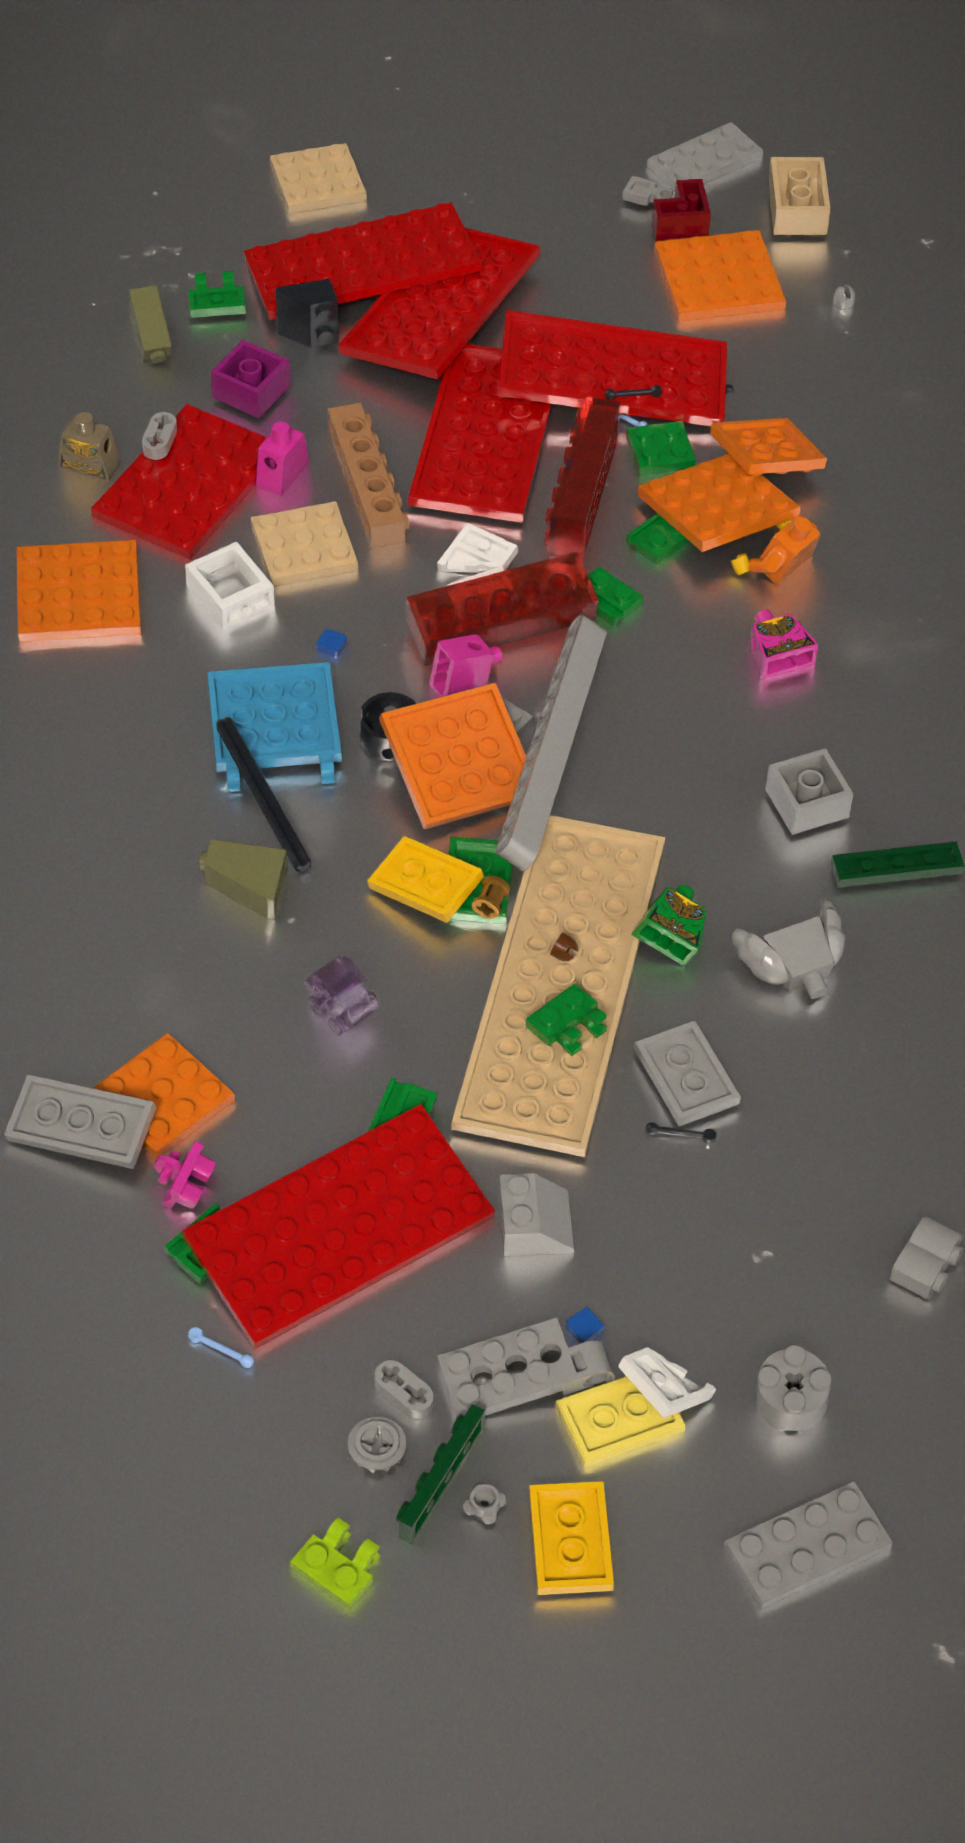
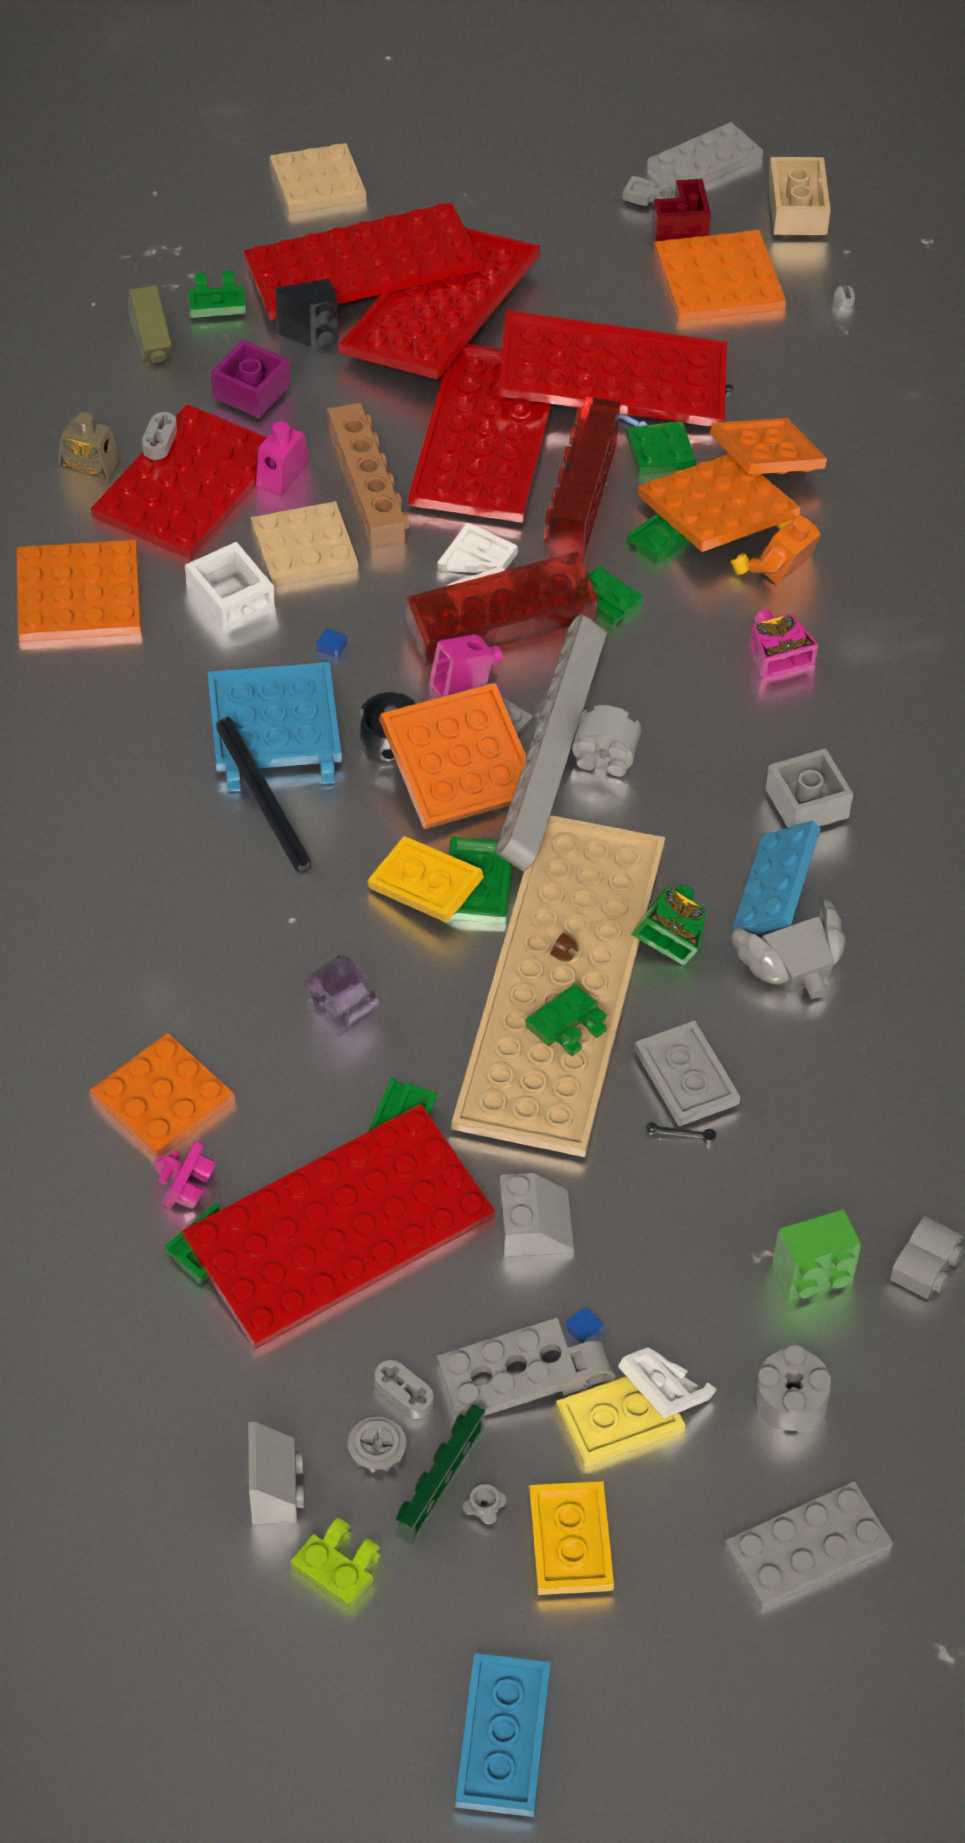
(80, 1121): light grey plate -> none
(196, 1335): light blue hinge -> none
(246, 874): olive slope -> none
(273, 1475): none -> light grey slope
(491, 897): pearl gold bush -> none
(503, 1735): none -> dark azure plate
(606, 740): none -> light grey brick
(655, 390): black hinge -> none
(776, 878): none -> dark azure plate
(816, 1255): none -> bright green brick
(897, 864): dark green plate -> none

